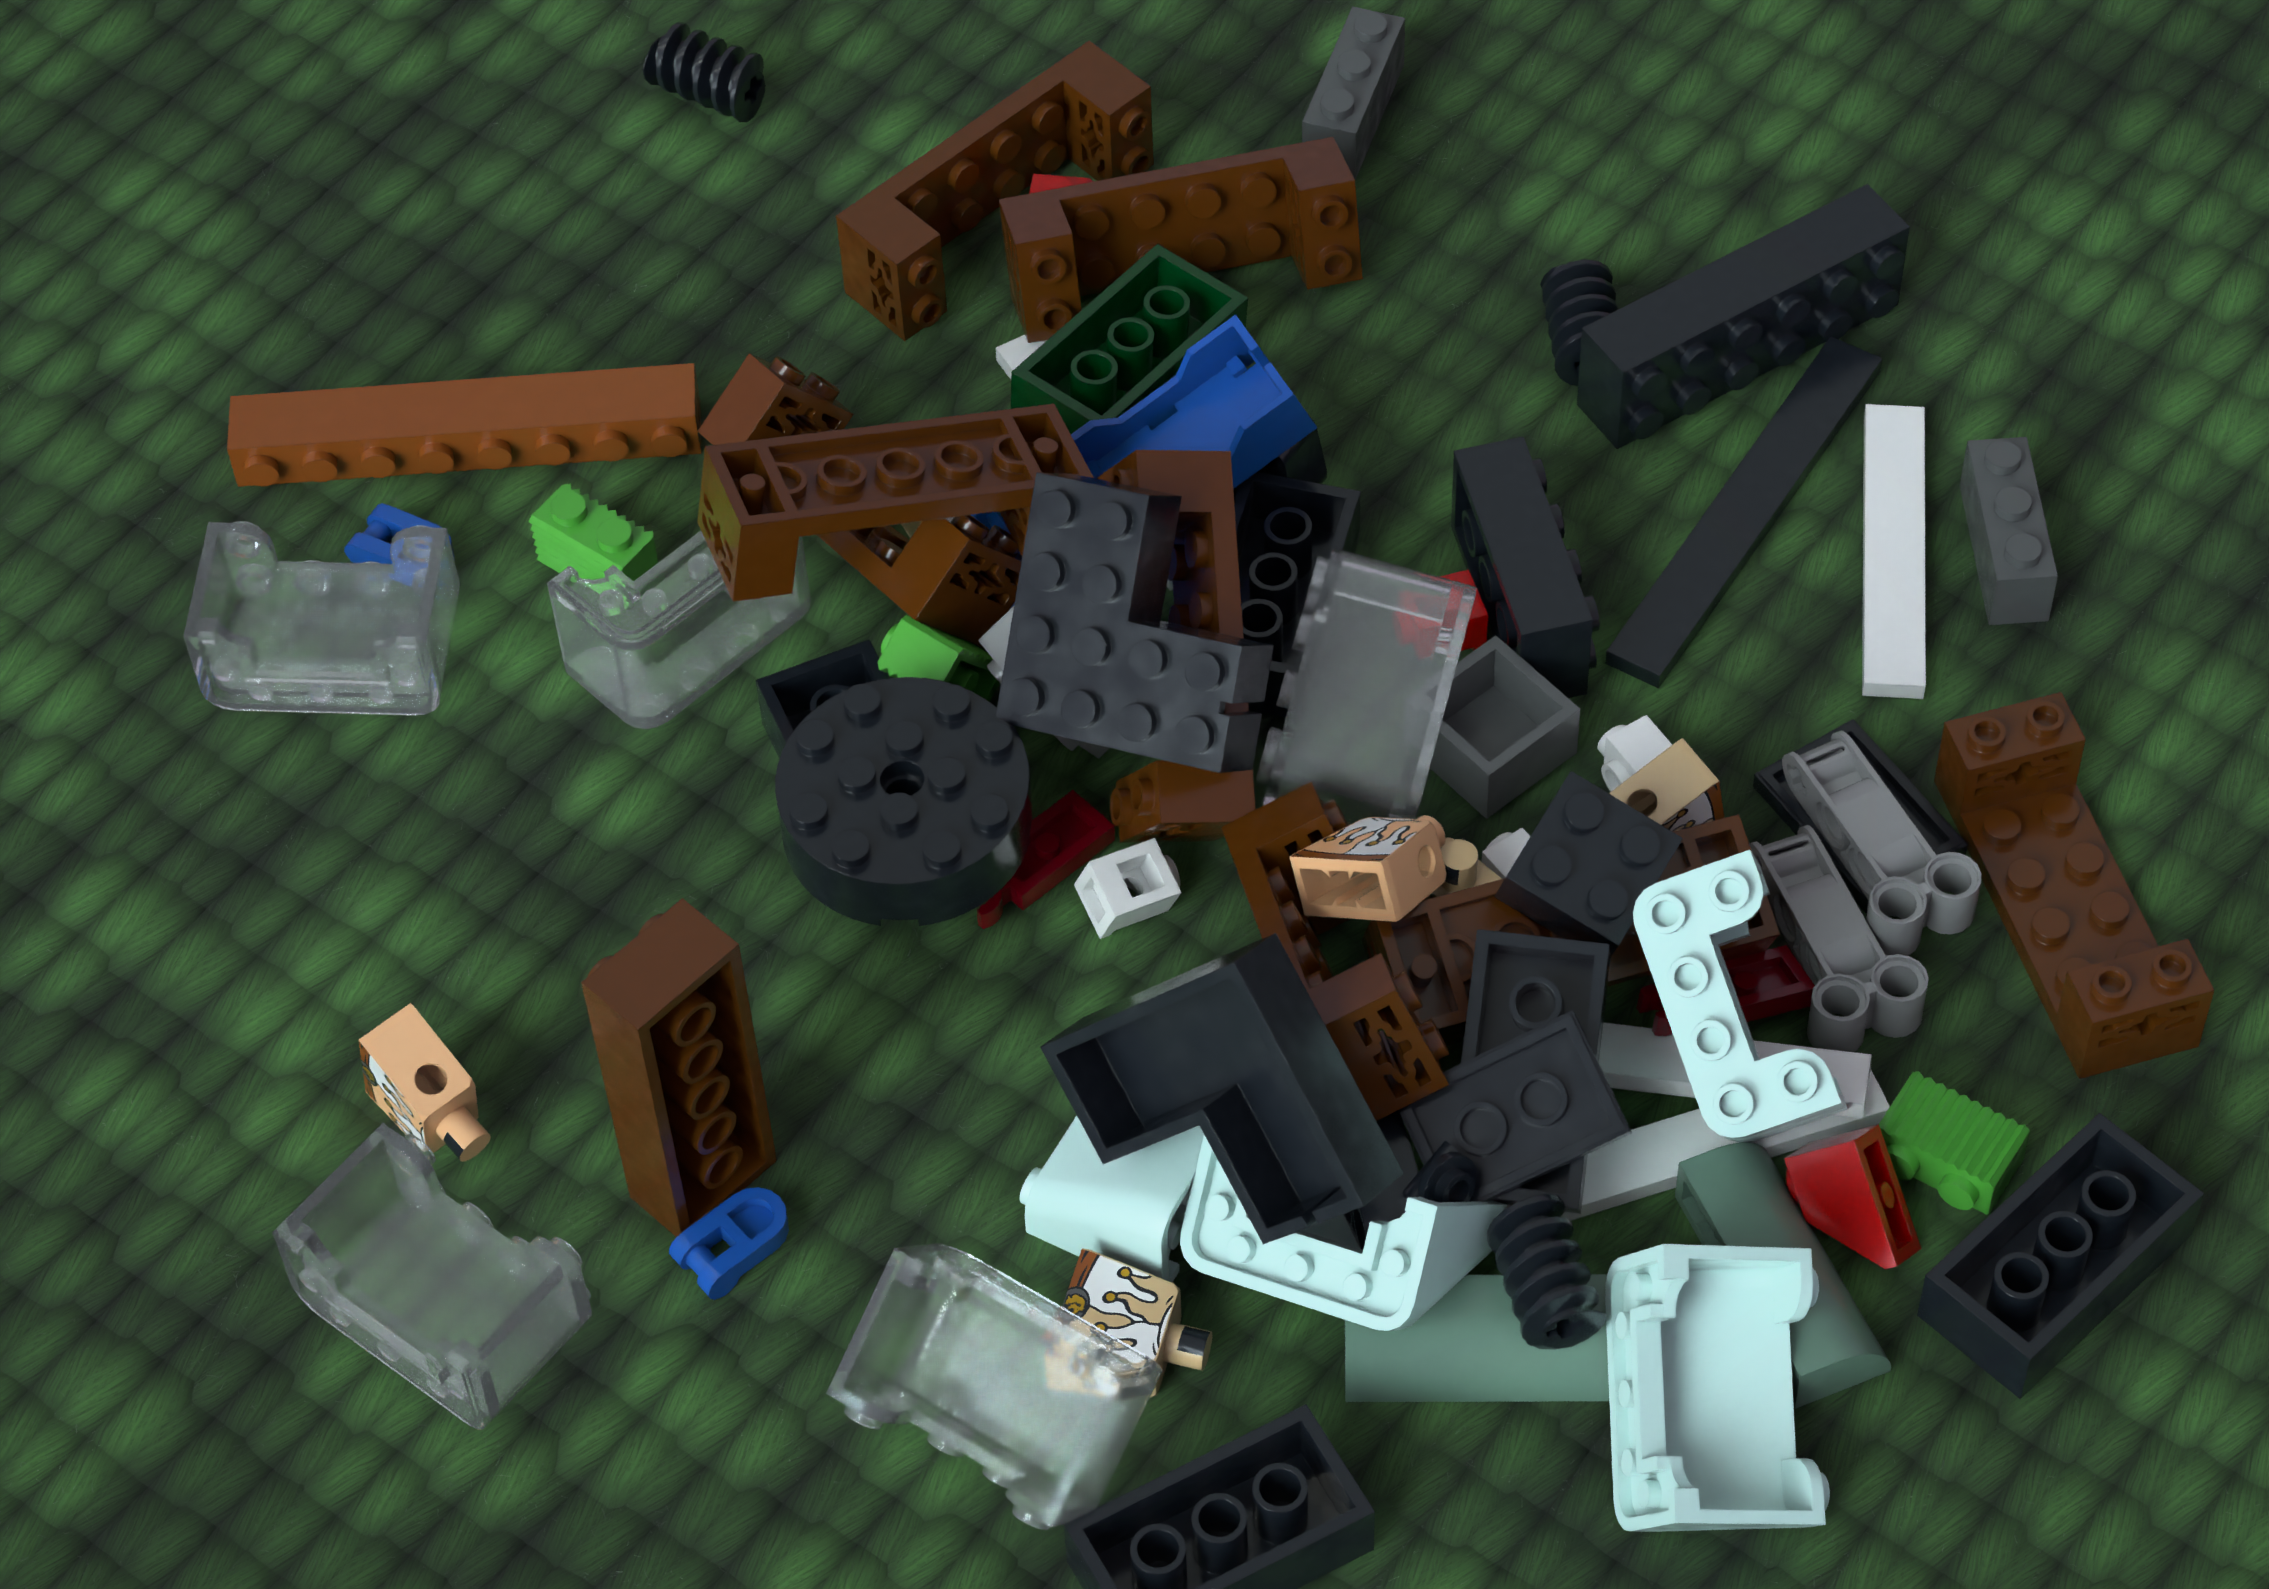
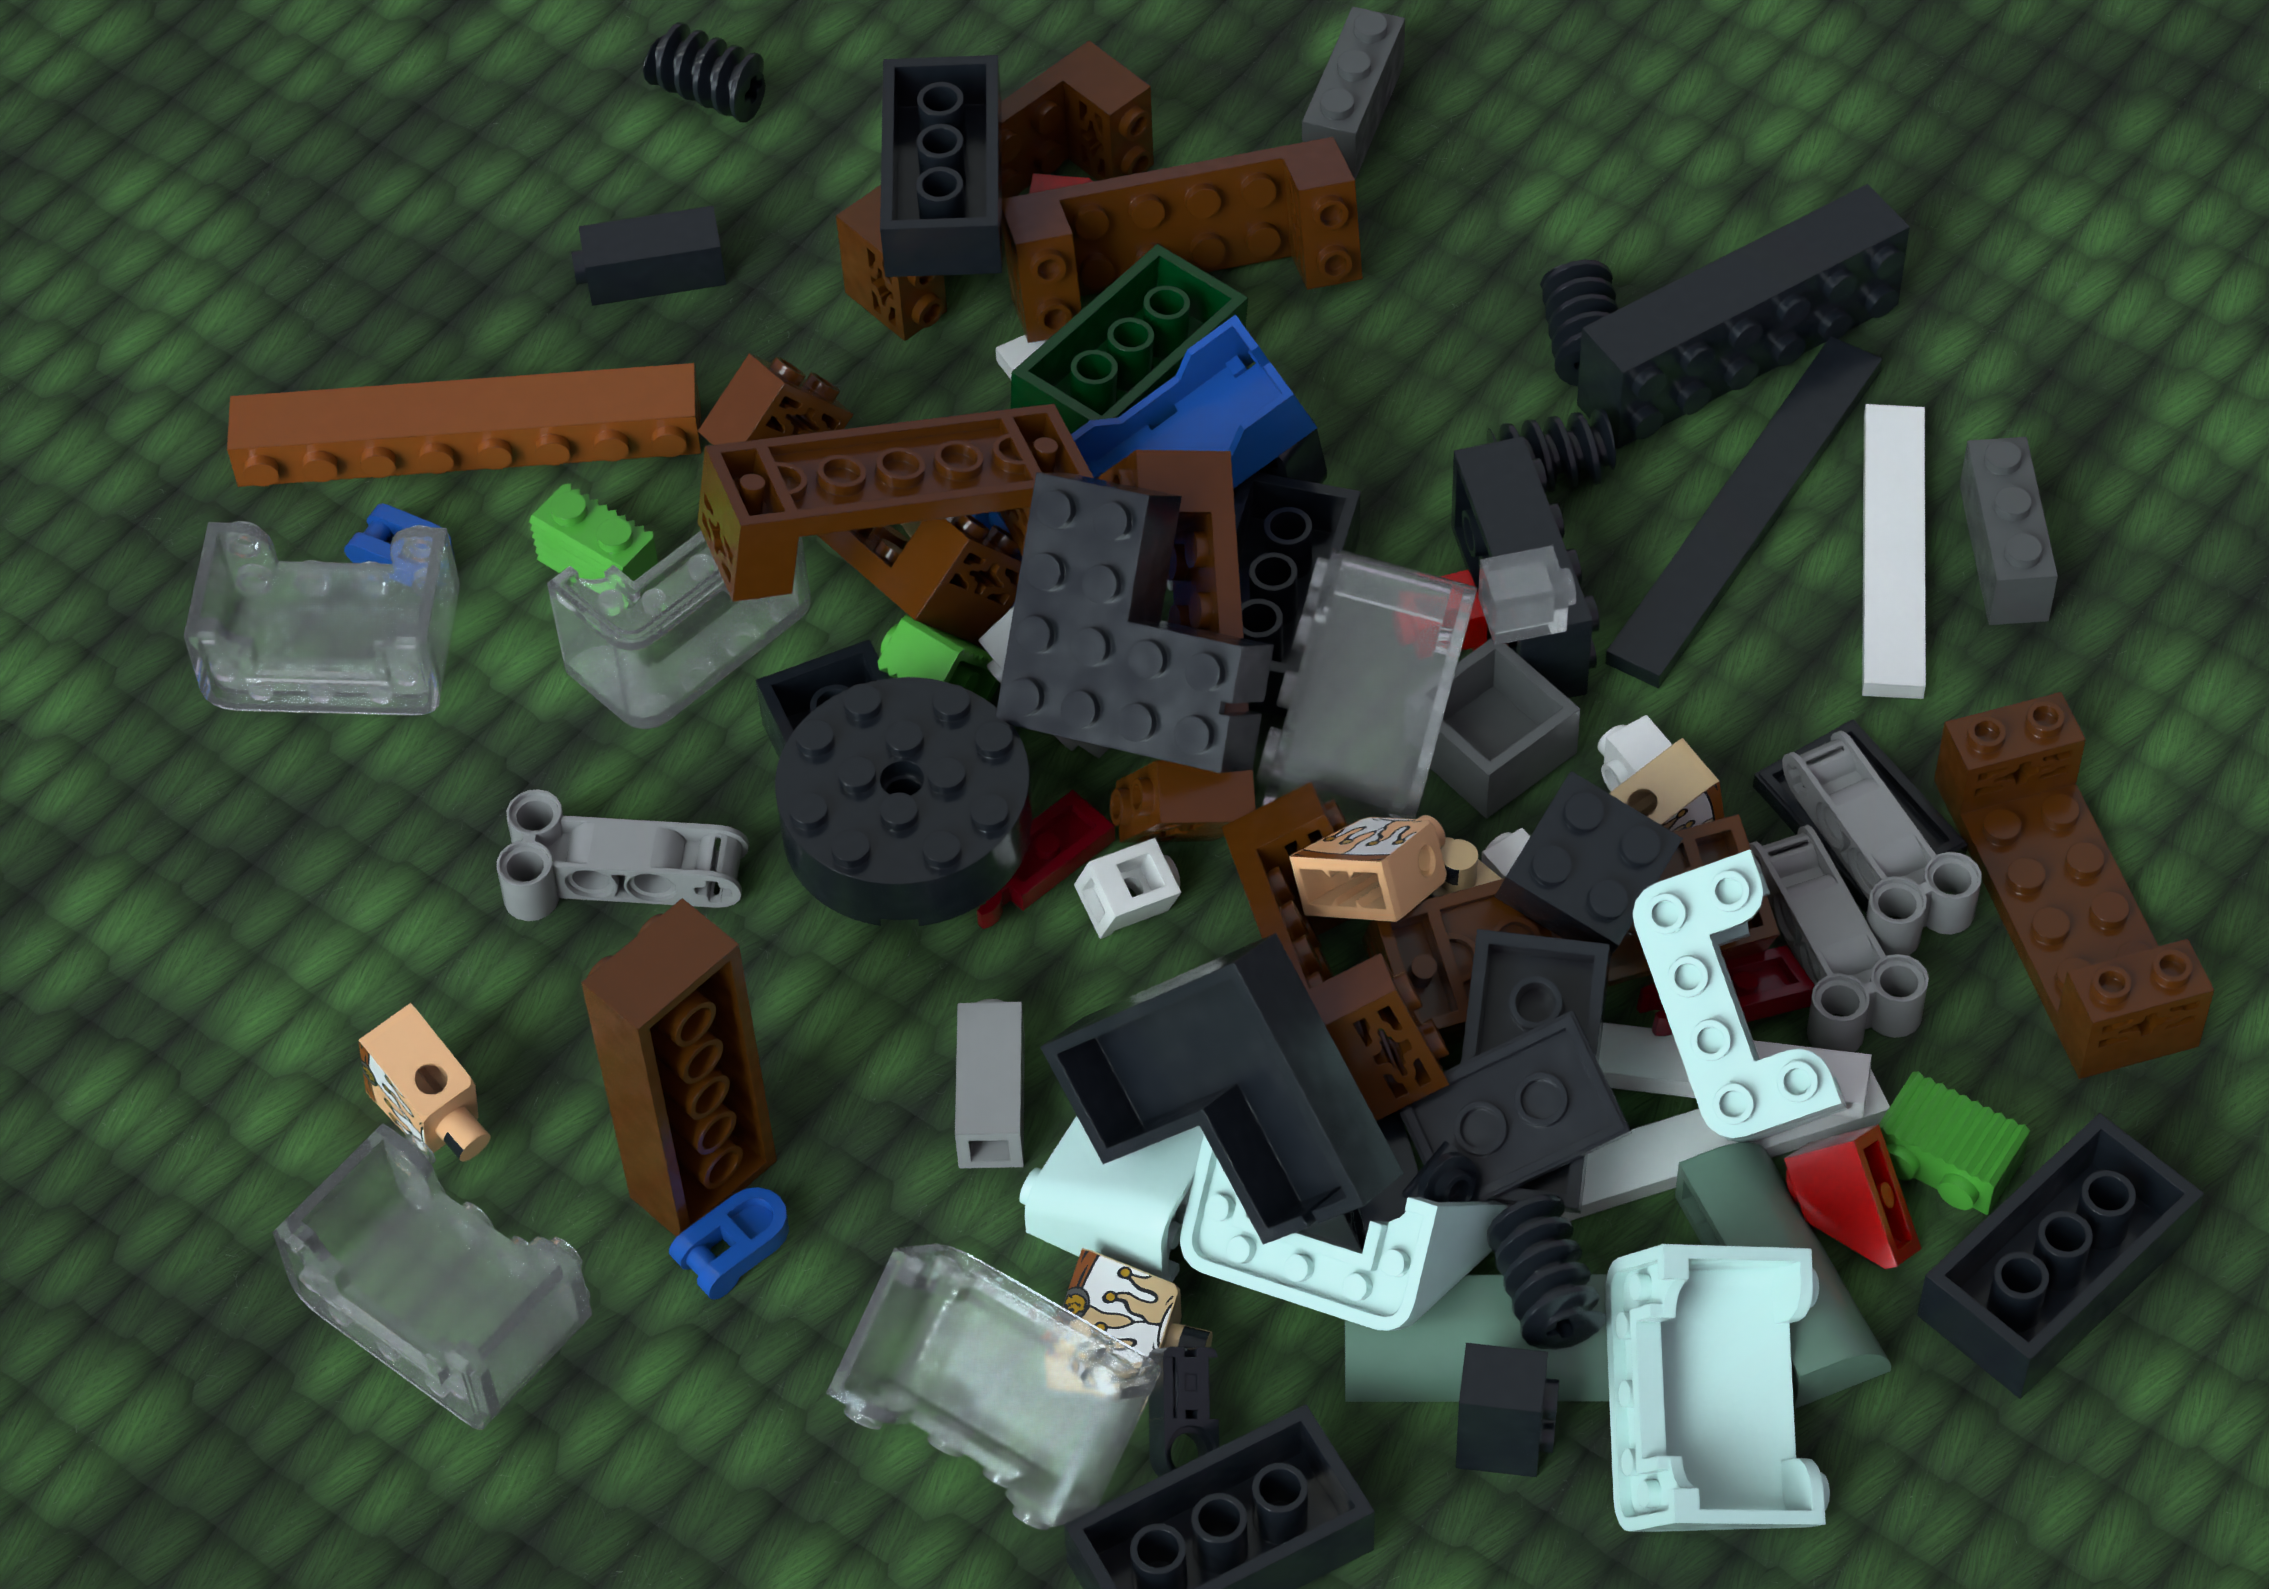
(612, 859): none -> light grey piece
(650, 256): none -> black brick
(941, 166): none -> black brick
(990, 1084): none -> light grey brick
(1181, 1404): none -> black piece
(1505, 1410): none -> black brick
(1525, 594): none -> clear brick
(1568, 448): none -> black piece

